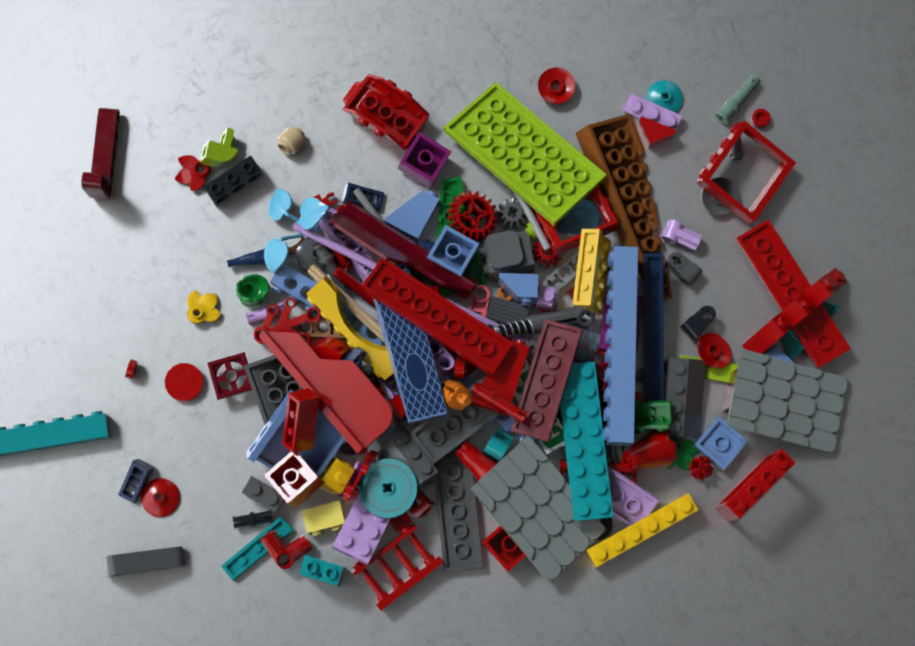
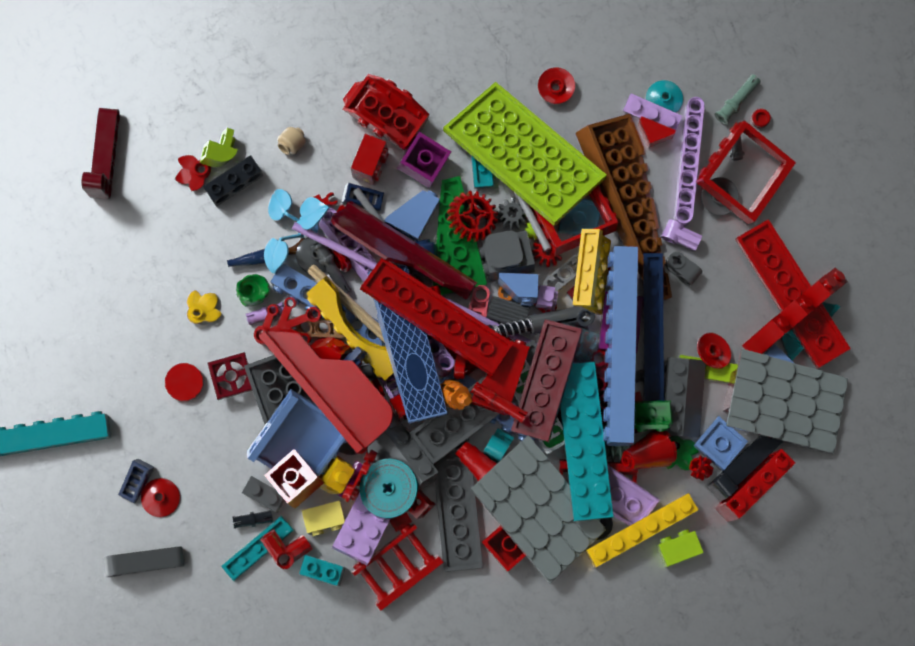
(131, 369): red tile -> none
(300, 420): red brick -> none
(353, 284): red axle -> none
(369, 159): none -> red brick
(453, 251): medium blue slope -> none
(481, 175): none -> teal plate
(679, 548): none -> lime brick
(693, 154): none -> lavender beam
(696, 324): black piece -> none
(727, 481): none -> black beam

